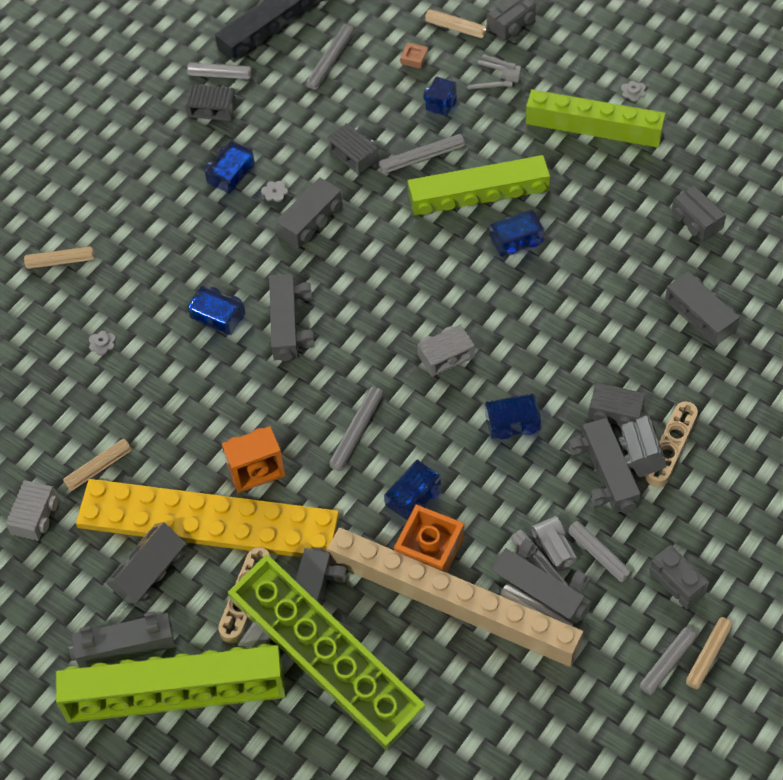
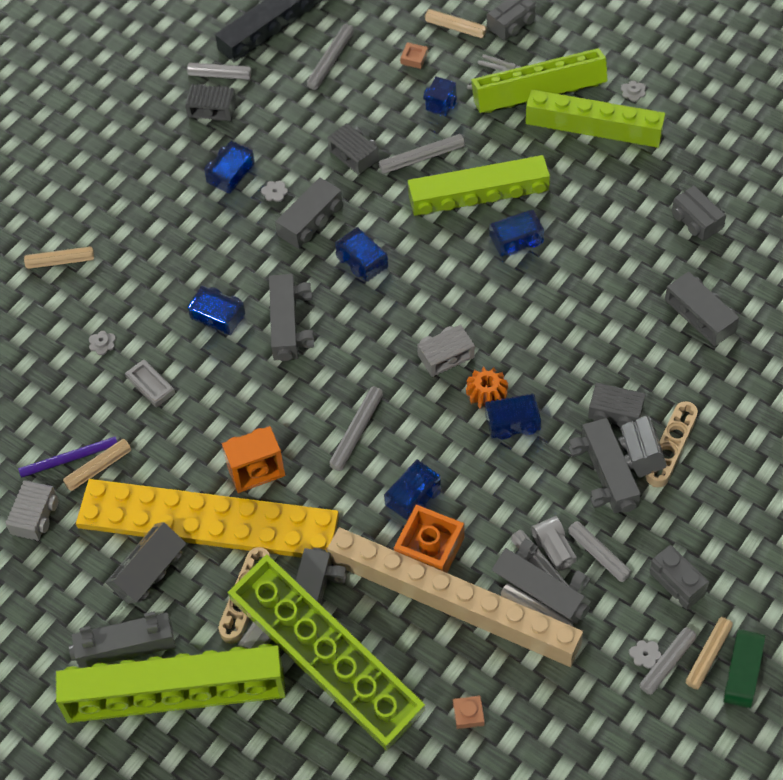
(67, 457): none -> dark purple bar
(150, 383): none -> light grey tile
(361, 254): none -> clear blue brick
(468, 712): none -> nougat plate
(486, 386): none -> orange gear
(550, 76): none -> lime brick
(643, 648): none -> light grey plant
(744, 668): none -> dark green beam

